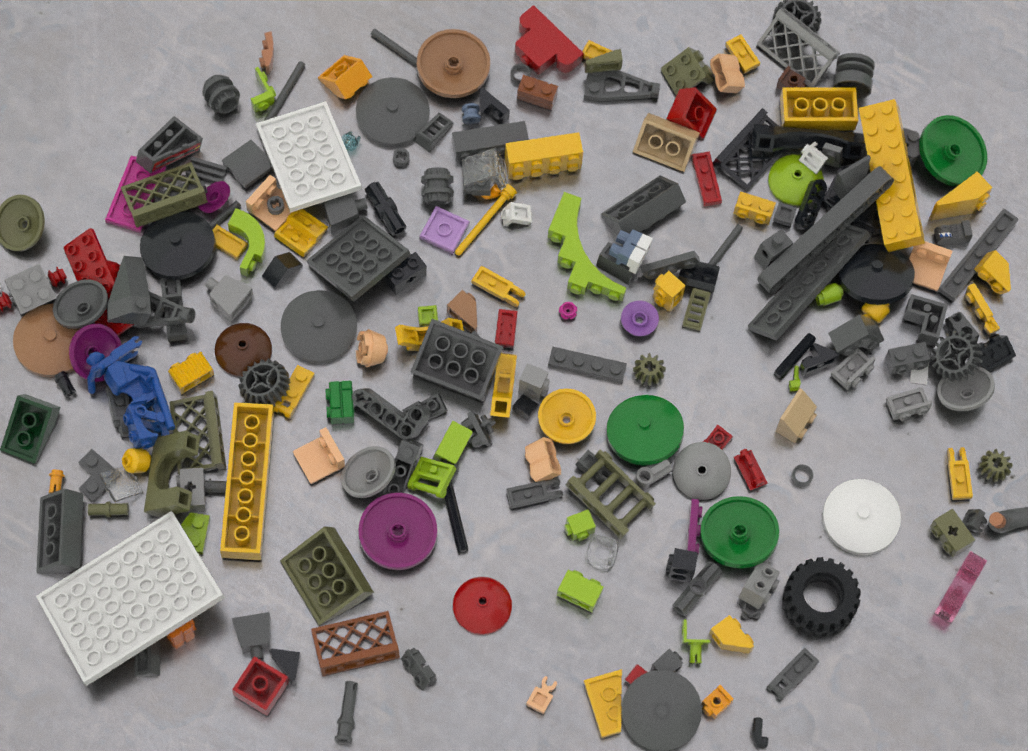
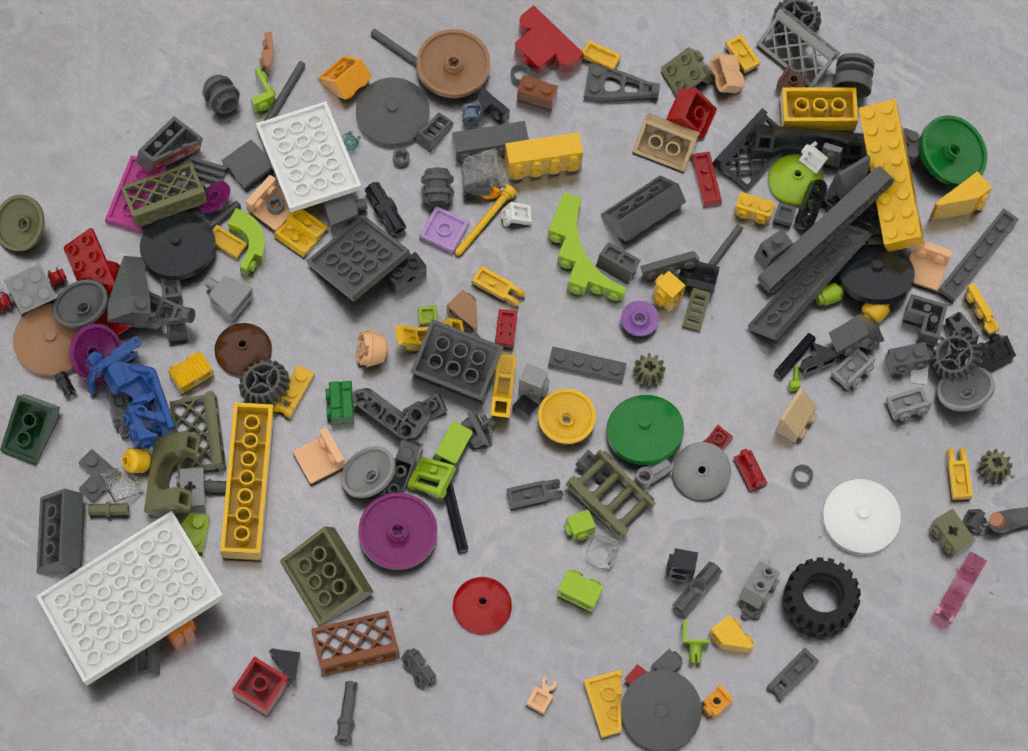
(56, 480): light orange pin -> none
(253, 633): dark grey torso -> none
(281, 269): black slope -> none
(318, 326): dark grey dish -> none
(542, 460): light nougat brick -> none
(568, 306): dark pink plate -> none
(606, 62): olive slope -> none
(633, 251): hips -> none
(693, 529): magenta tile -> none
(739, 532): green dish -> none
(757, 733): black arm -> none
(954, 233): dark grey leg -> none
(995, 272): yellow slope -> none

